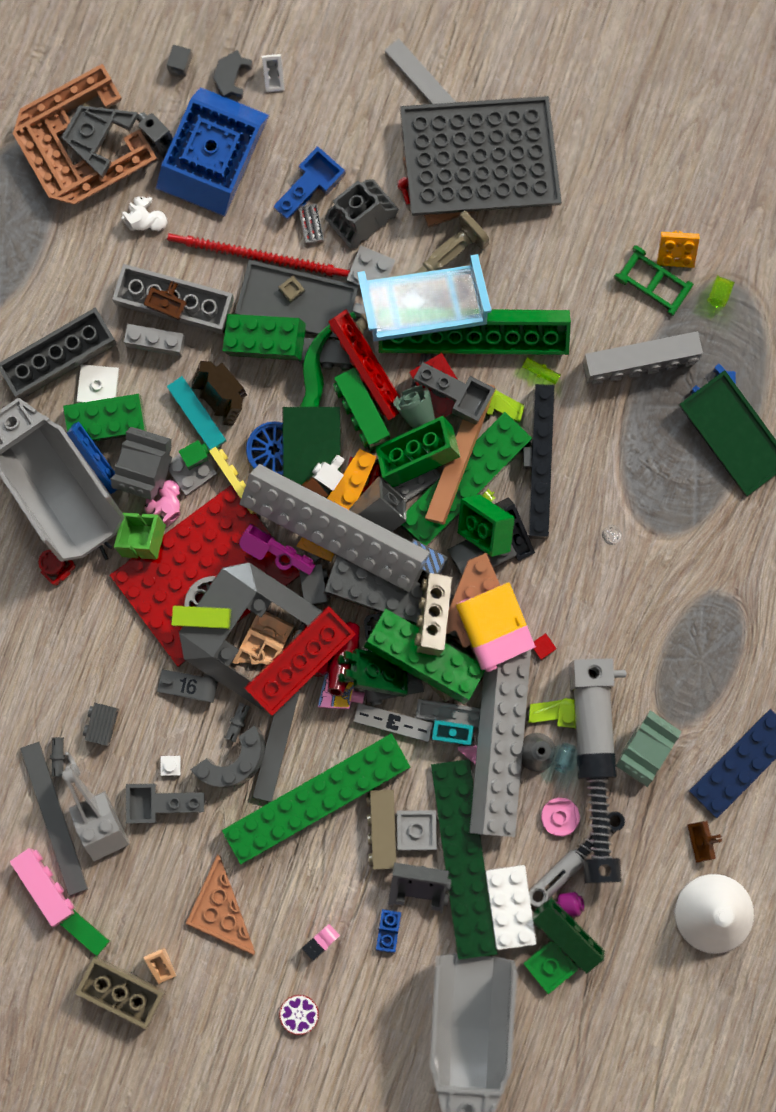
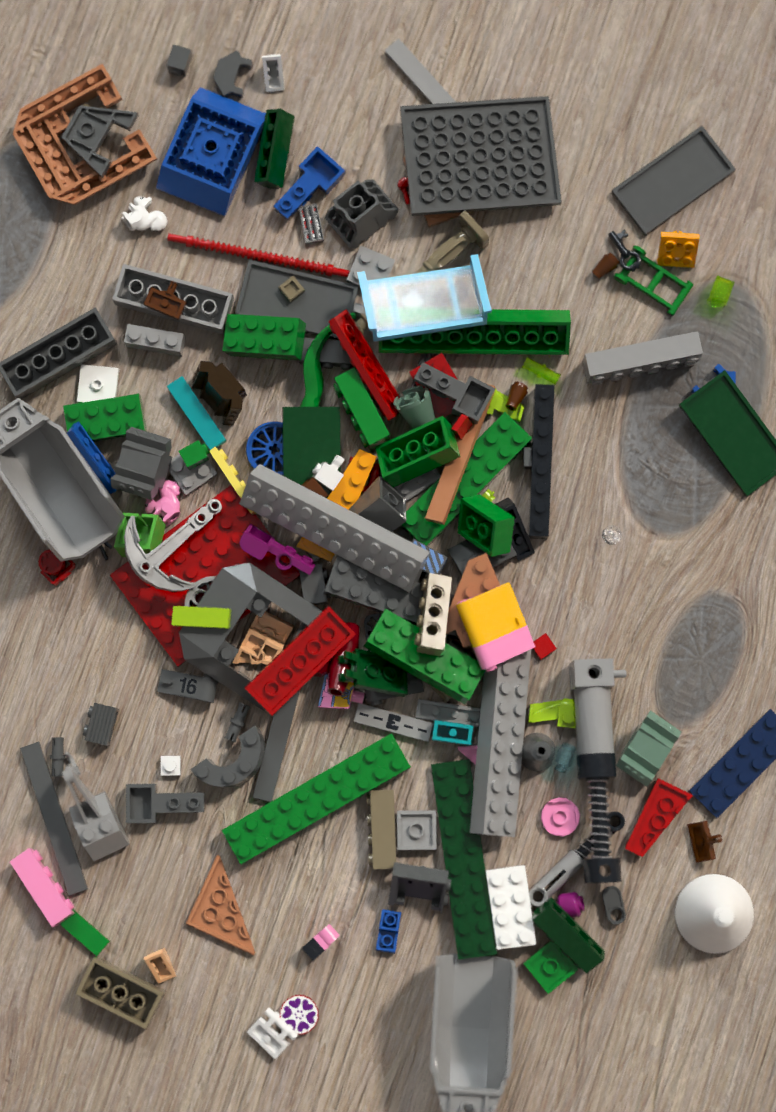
(154, 575): none -> light grey piece
(155, 132): dark grey torso -> none
(268, 1037): none -> white plate
(274, 148): none -> dark green brick
(461, 426): none -> red tile
(516, 394): none -> reddish brown cone
(605, 265): none -> reddish brown cone
(613, 900): none -> dark grey piece
(616, 239): none -> black piece
(659, 810): none -> red wing
(673, 180): none -> dark grey tile

